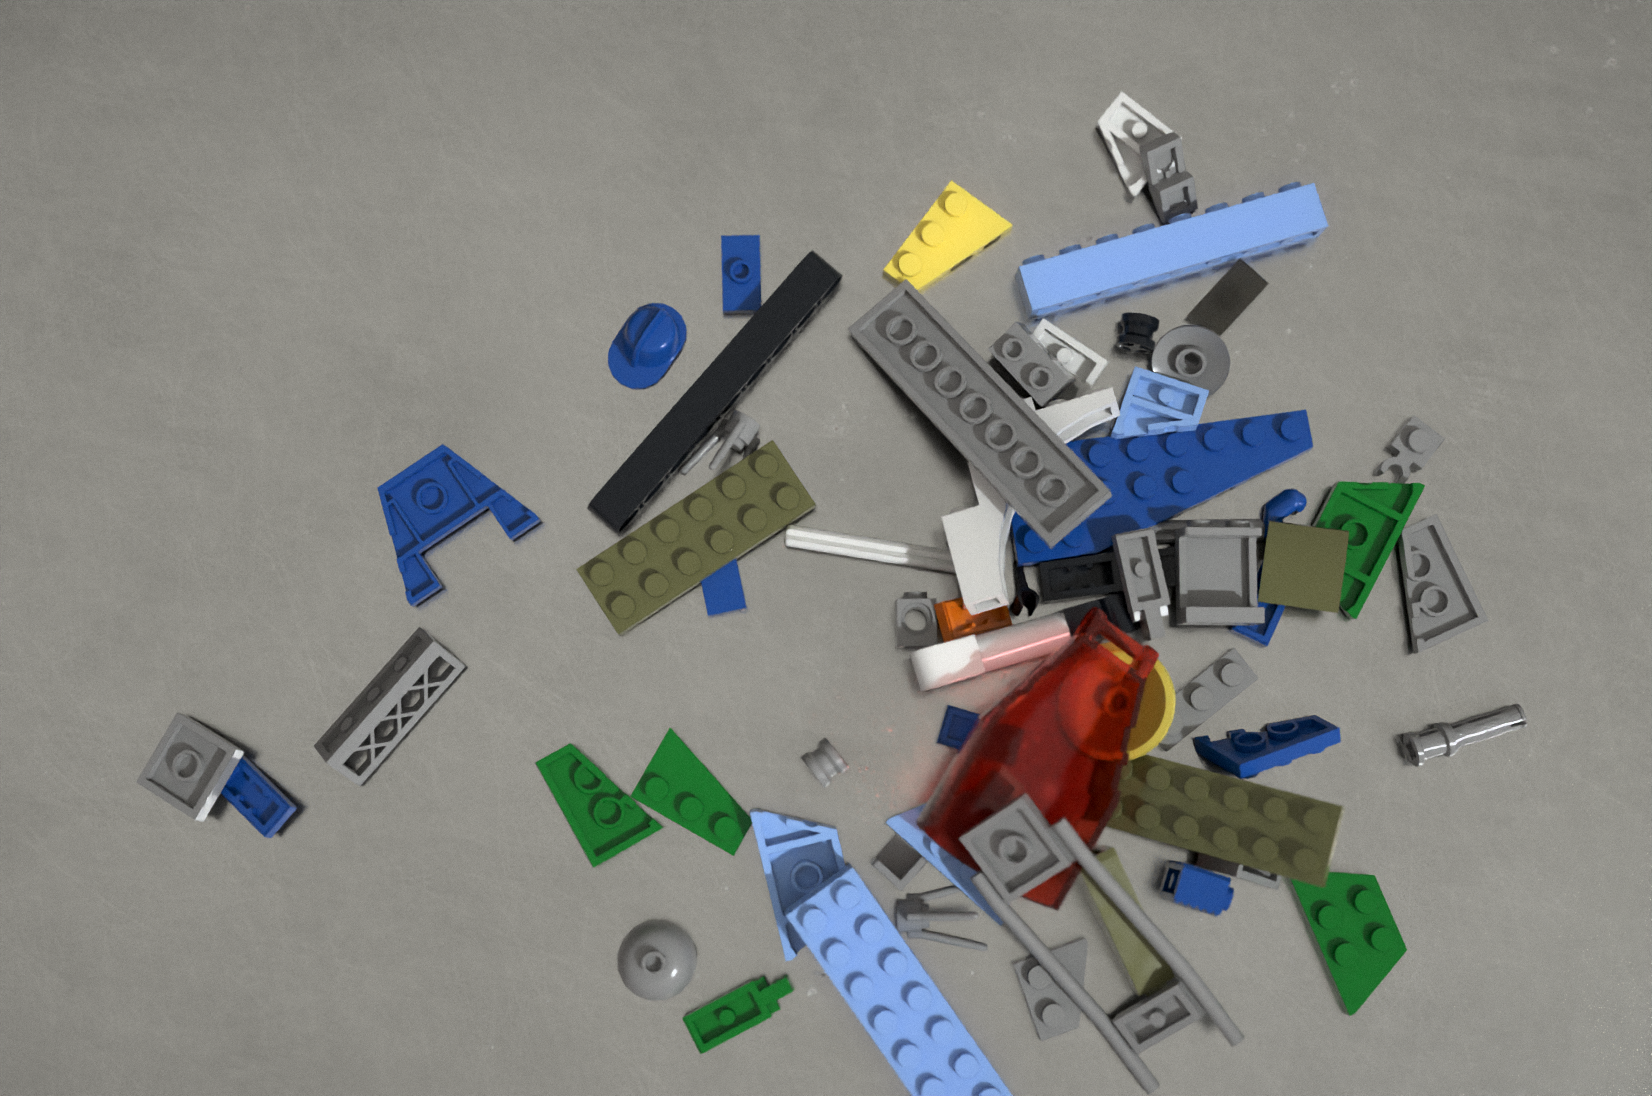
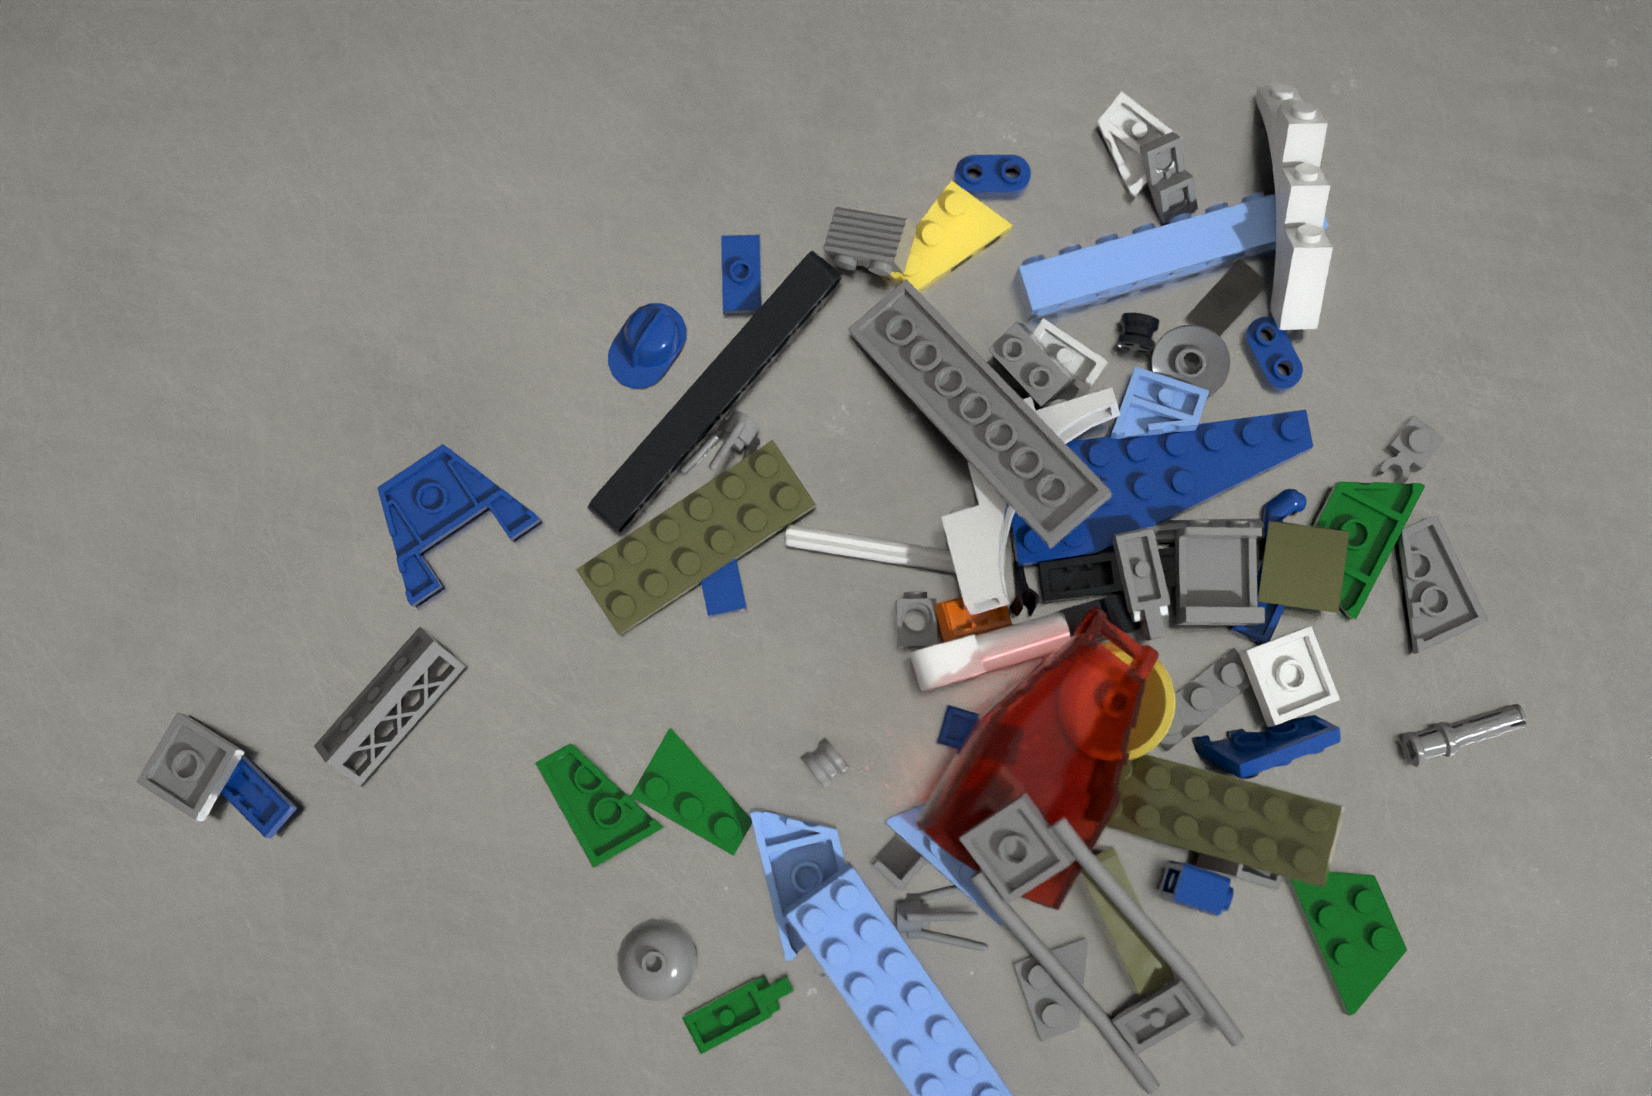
(869, 241): none -> light grey brick
(993, 176): none -> blue plate
(1268, 354): none -> blue plate
(1289, 676): none -> white plate
(1301, 195): none -> white arch

